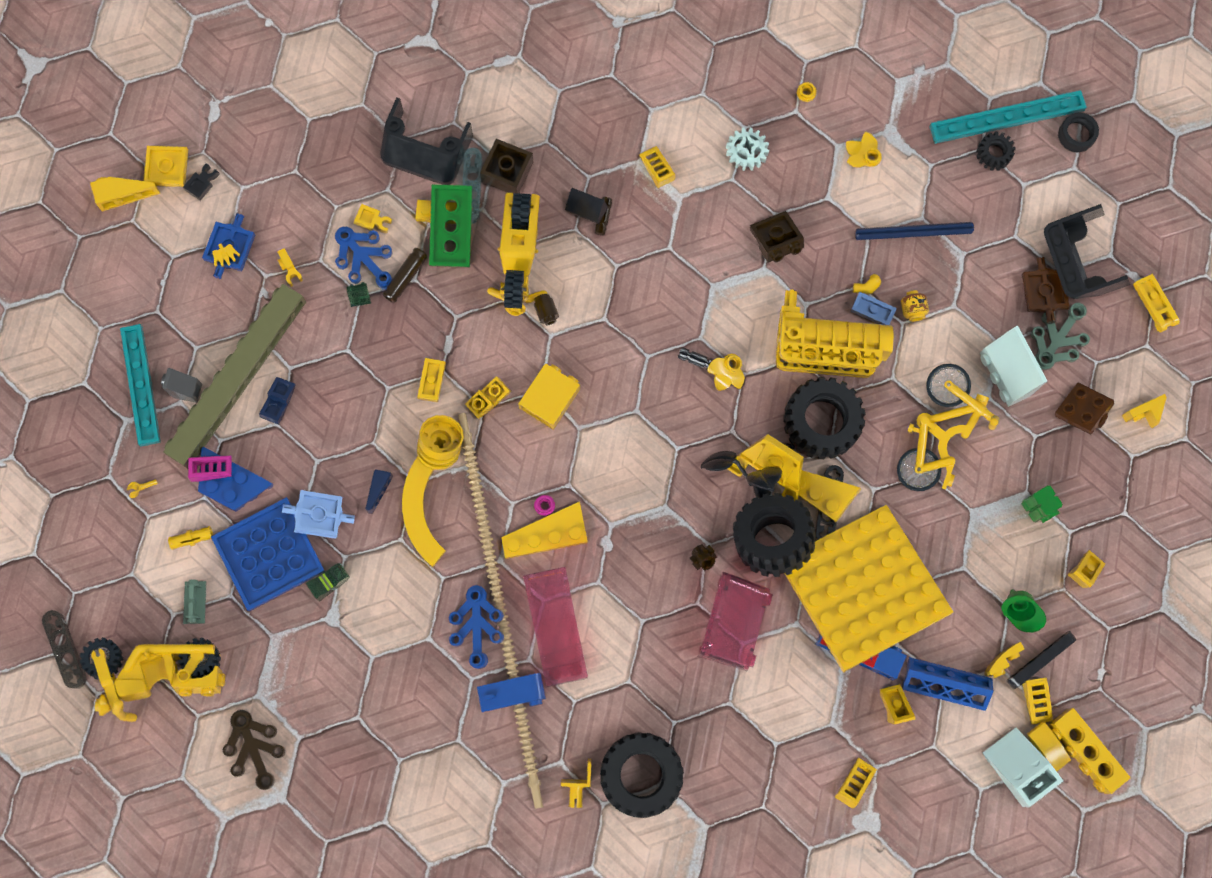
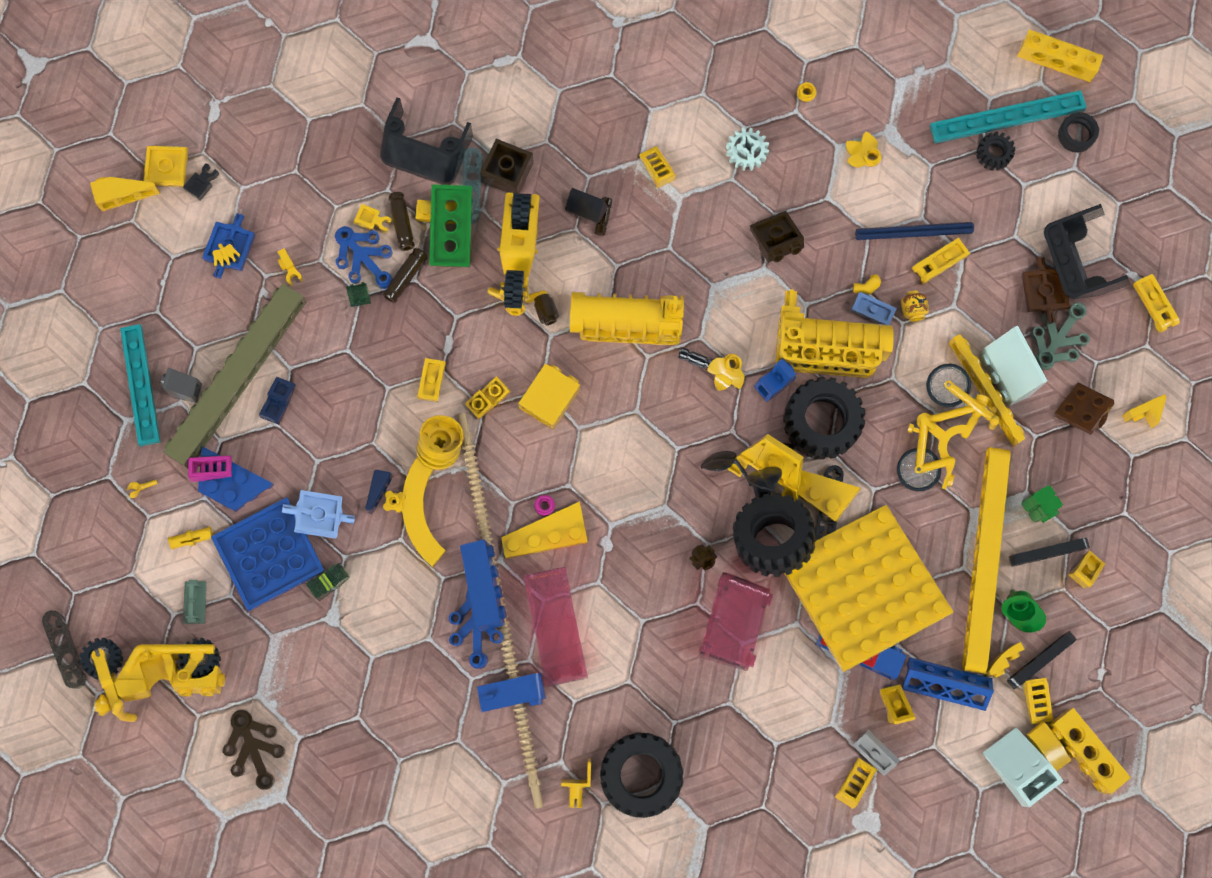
(389, 505): none -> yellow plate
(401, 221): none -> dark brown axle
(482, 585): none -> blue brick
(627, 319): none -> yellow piece
(776, 380): none -> blue brick
(876, 752): none -> light grey plate
(941, 260): none -> yellow plate
(983, 384): none -> yellow plate
(986, 561): none -> yellow beam
(1049, 552): none -> black beam
(1060, 55): none -> yellow brick

